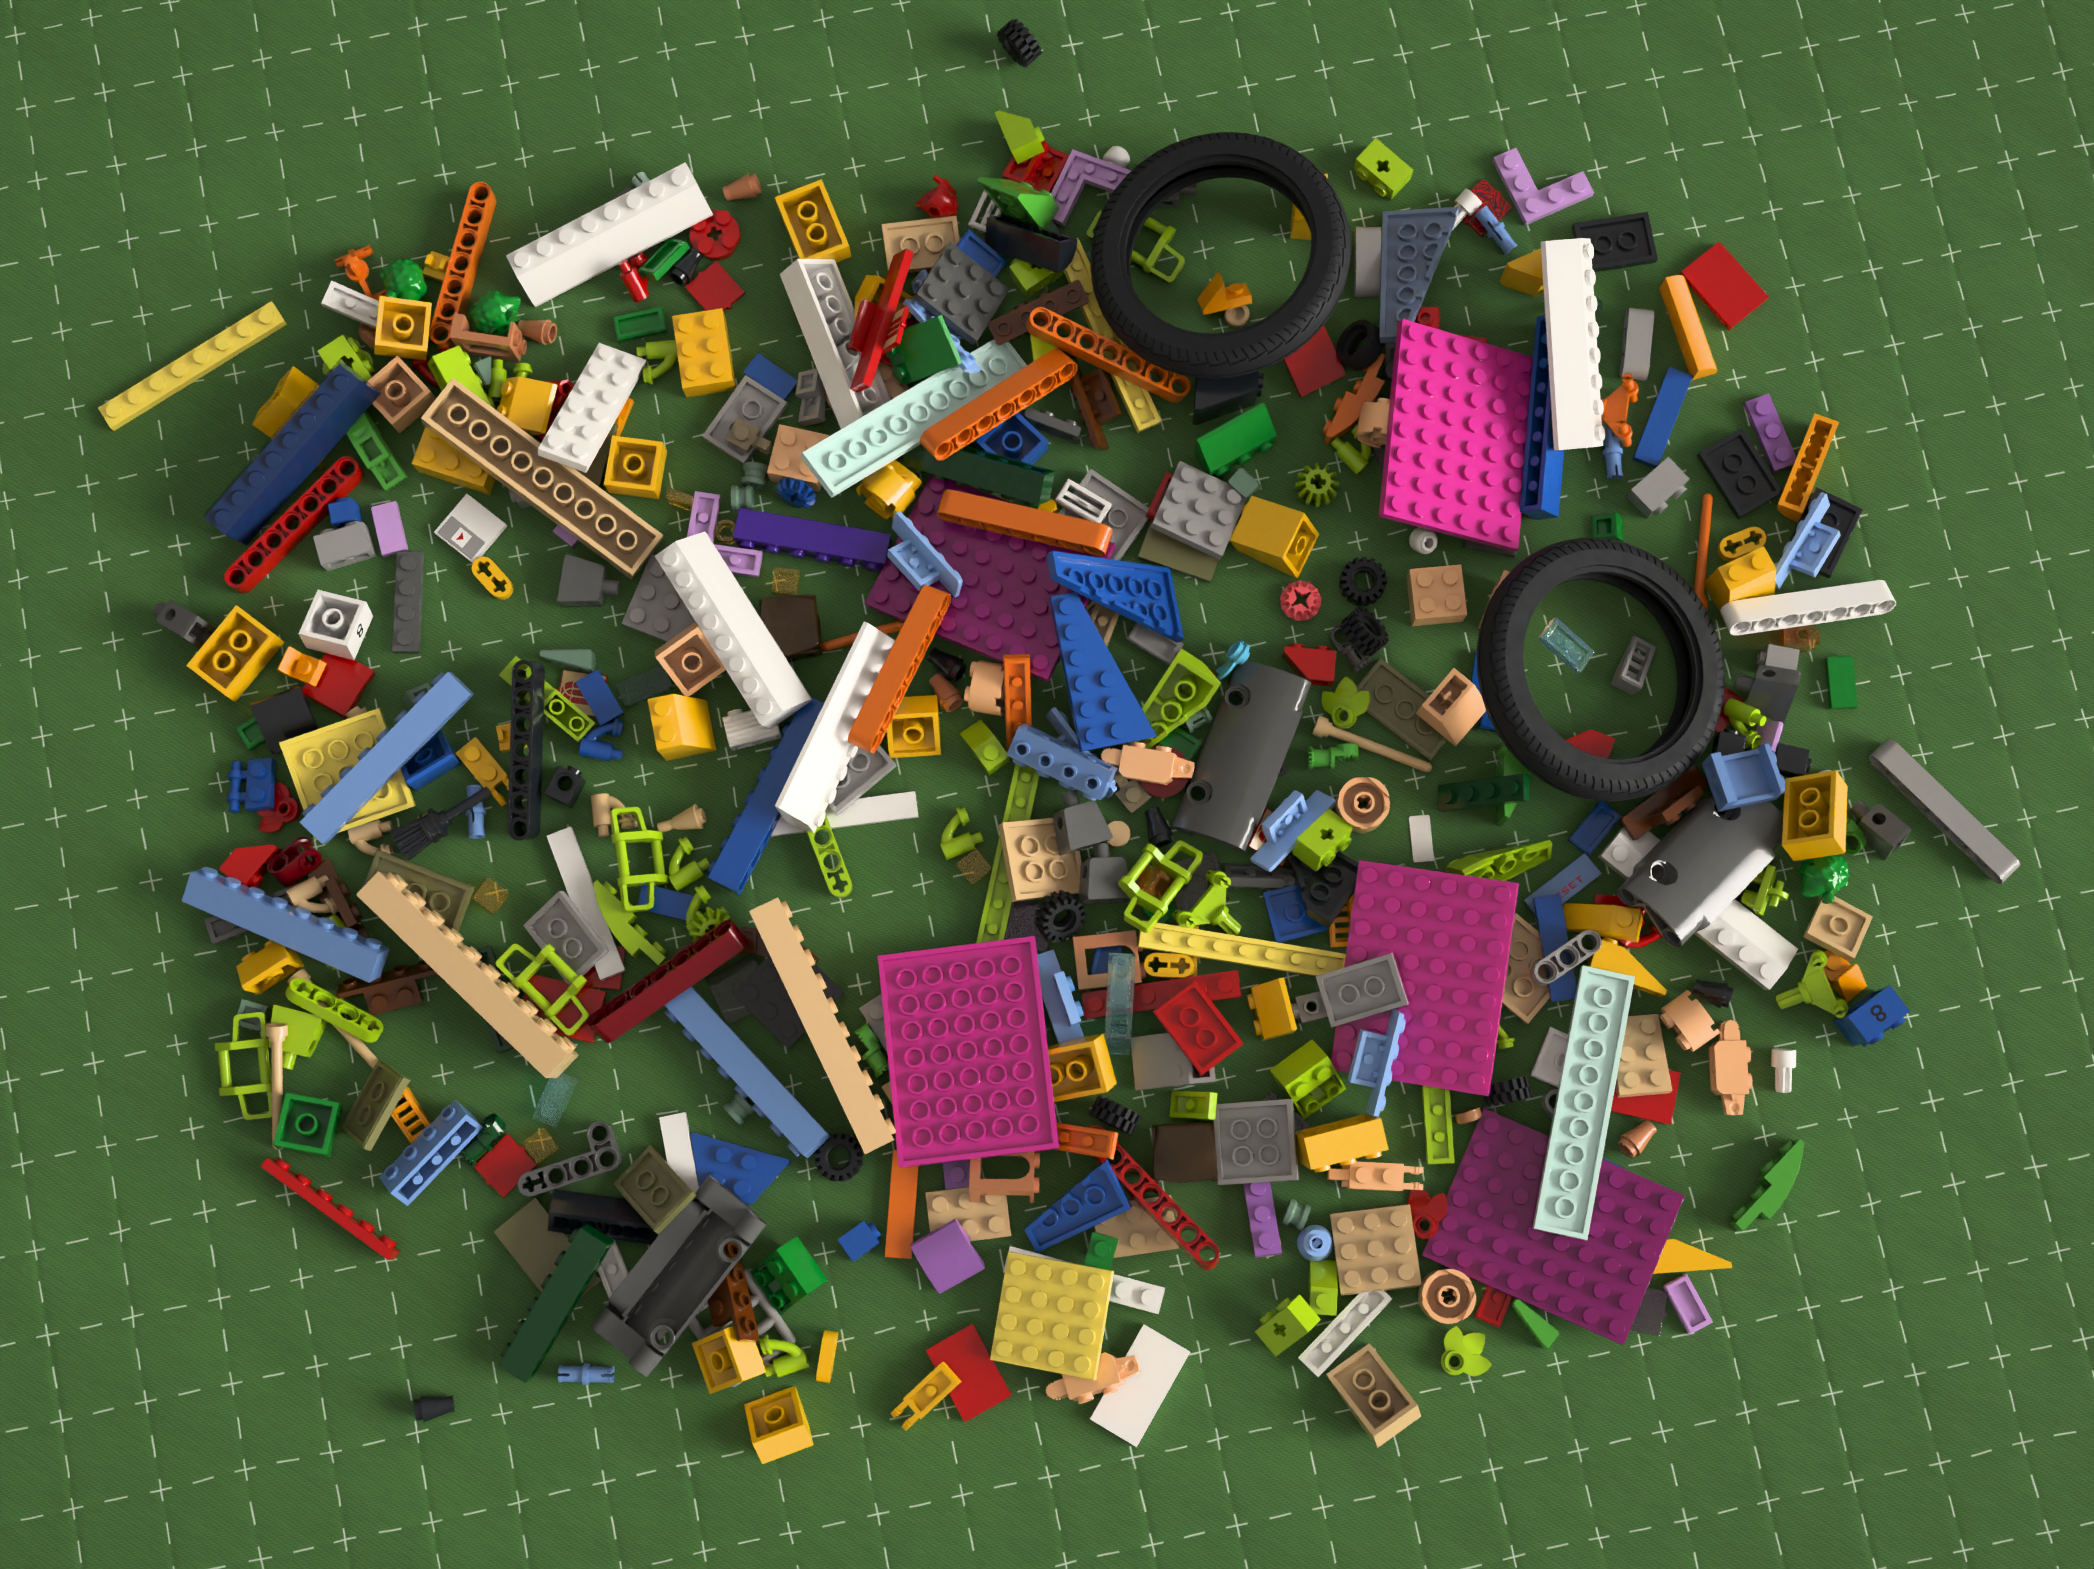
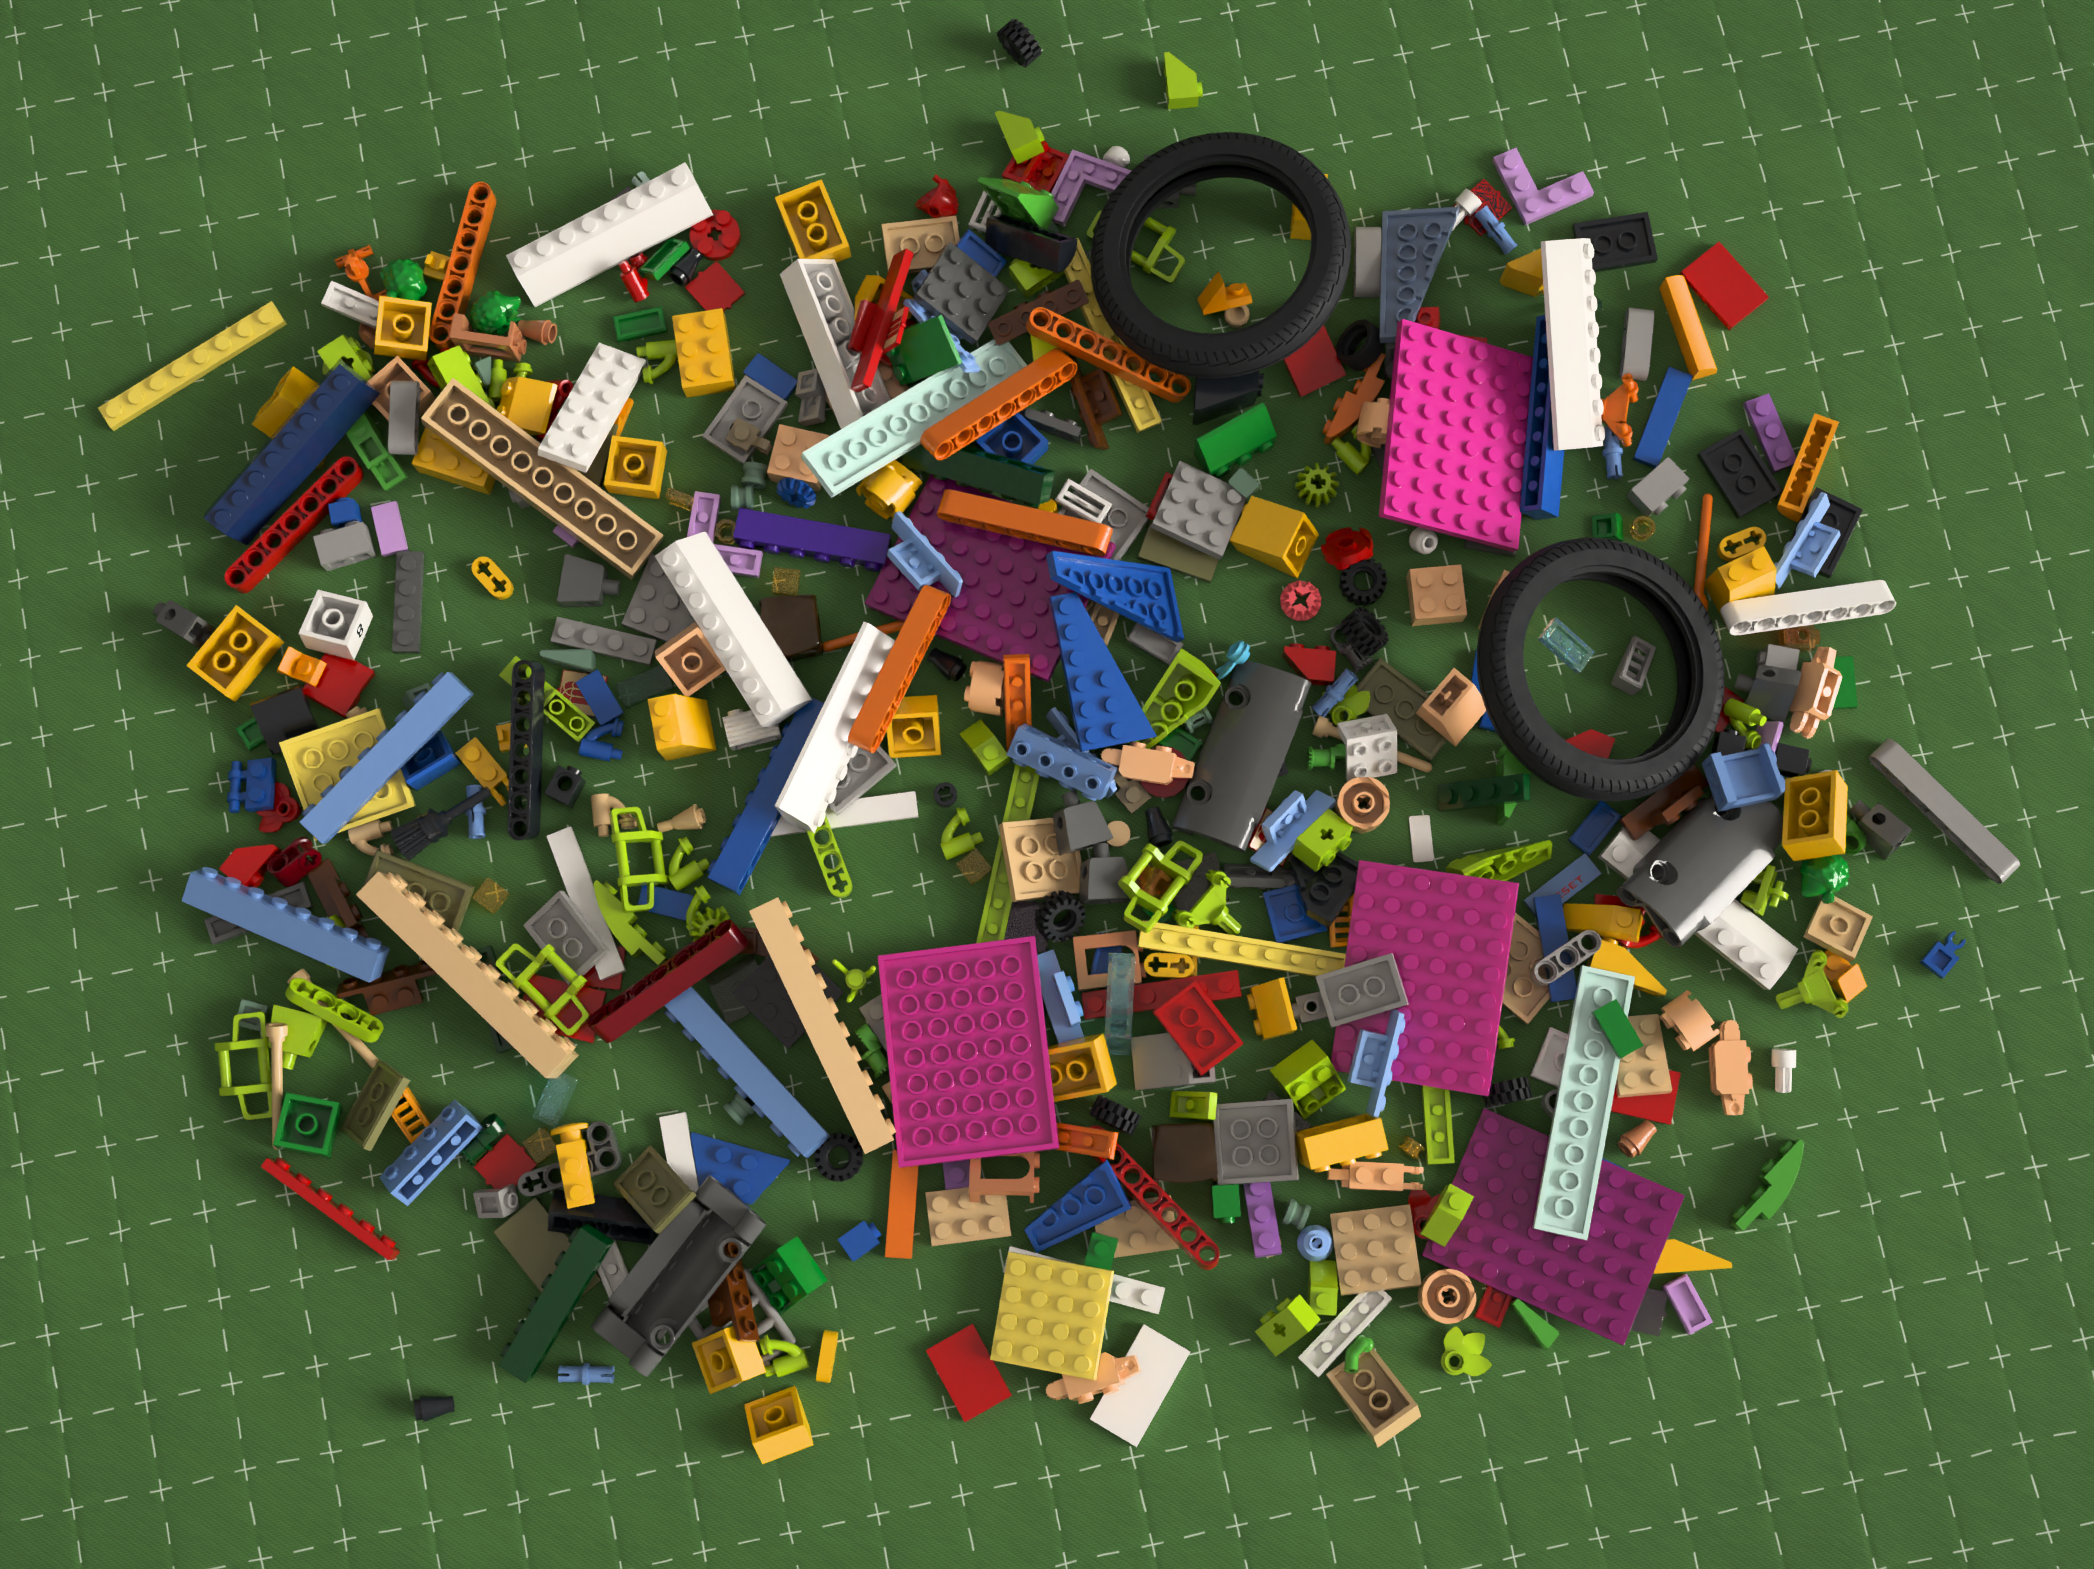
(267, 967): yellow slope -> none
(308, 889): tan plant -> none
(404, 417): none -> light grey beam
(470, 528): white tile -> none
(496, 1202): none -> light grey bracket
(574, 1164): none -> yellow piece
(604, 641): none -> light grey plate
(744, 187): nougat cone -> none
(855, 978): none -> lime plant
(927, 1394): yellow hinge -> none
(937, 796): none -> black bush
(947, 1256): medium lavender slope -> none
(948, 696): nougat cone -> none
(1180, 84): none -> lime slope
(1225, 1202): none -> green brick
(1335, 693): none -> medium blue pin
(1347, 547): none -> red plate
(1353, 1351): none -> bright green arm
(1369, 746): none -> white bracket
(1381, 158): lime brick -> none
(1411, 1147): none -> clear yellow bush
(1446, 1214): none -> lime slope
(1468, 1115): medium nougat tile -> none
(1617, 1029): none -> green tile
(1650, 529): none -> clear yellow bush
(1713, 992): black cone -> none
(1815, 692): none -> light nougat hinge
(1872, 1016): blue brick -> none
(1941, 957): none -> blue plate

